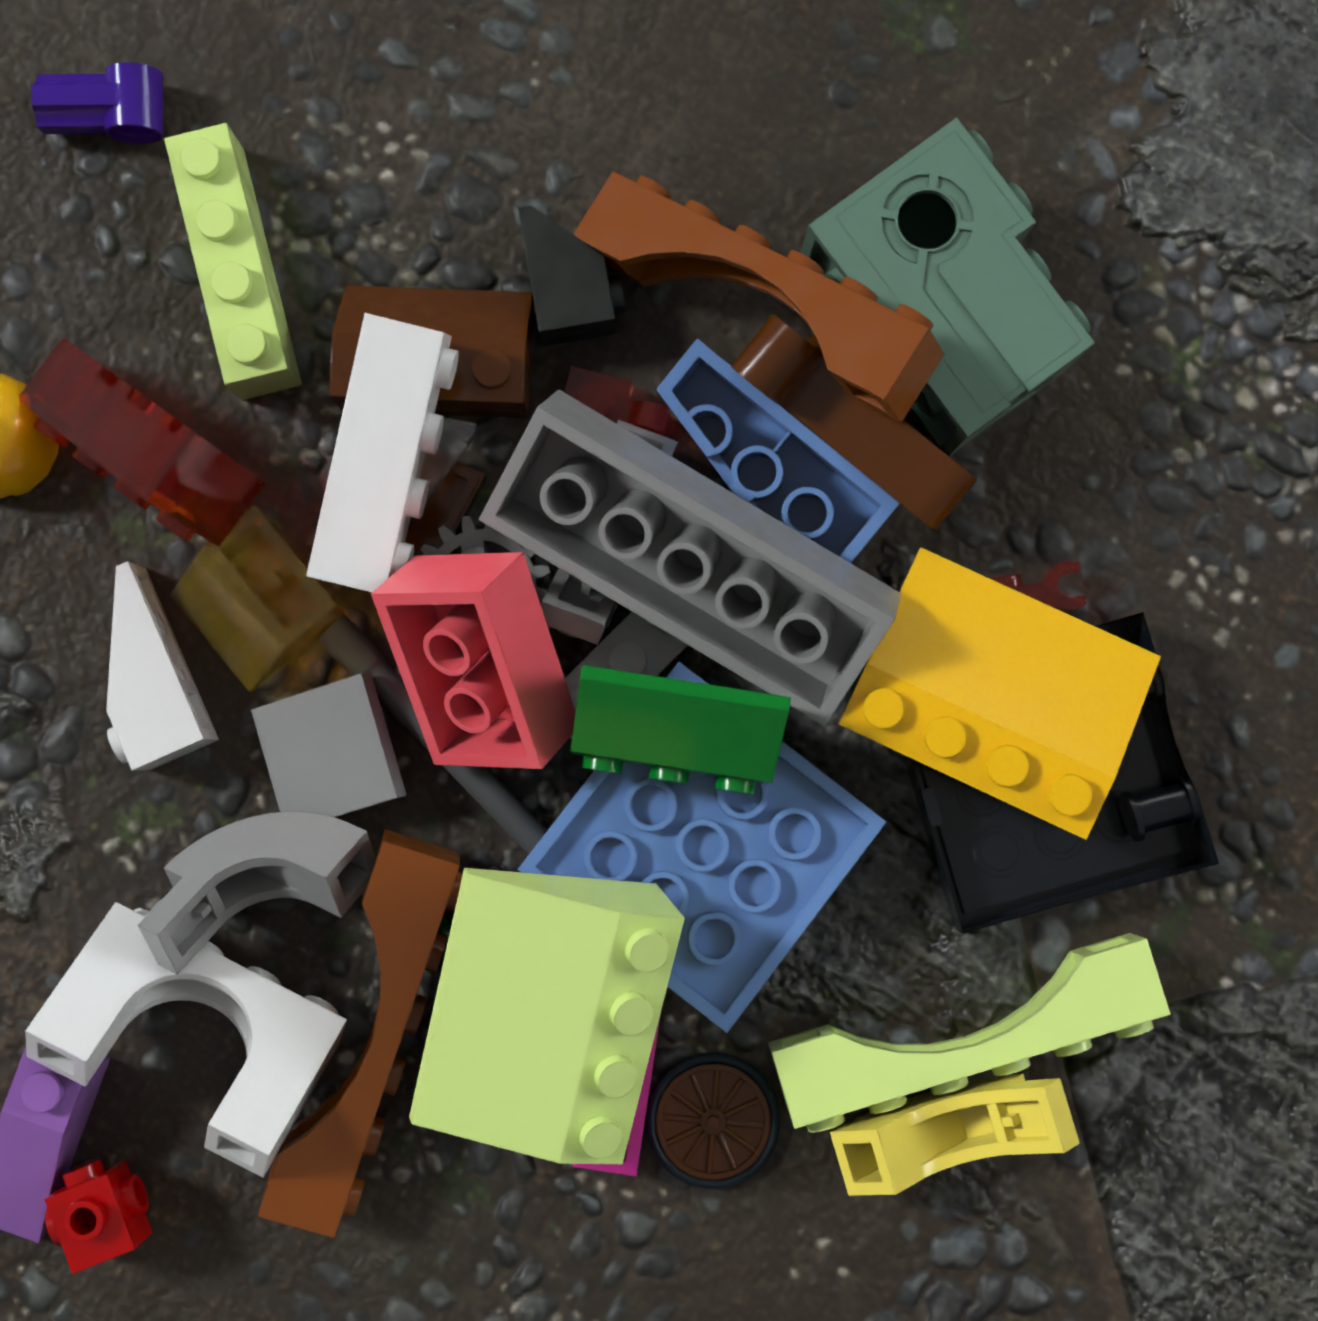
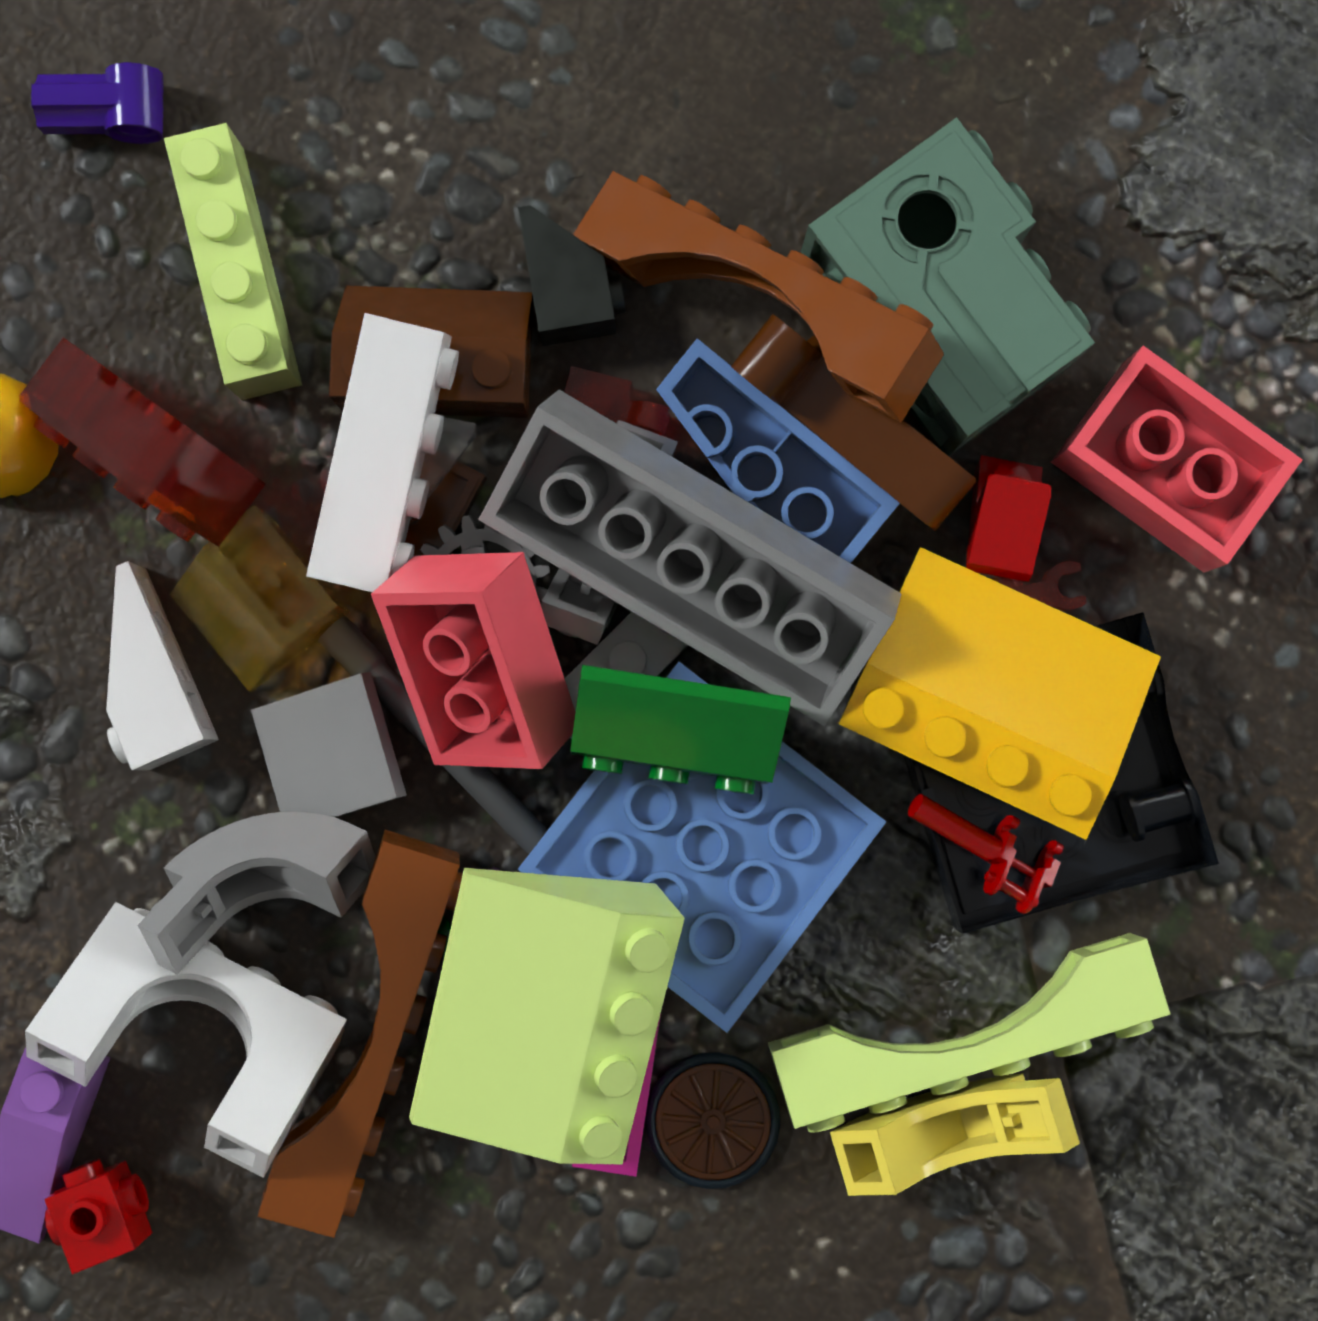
(995, 849): none -> red piece
(1006, 518): none -> red slope
(1176, 461): none -> coral brick

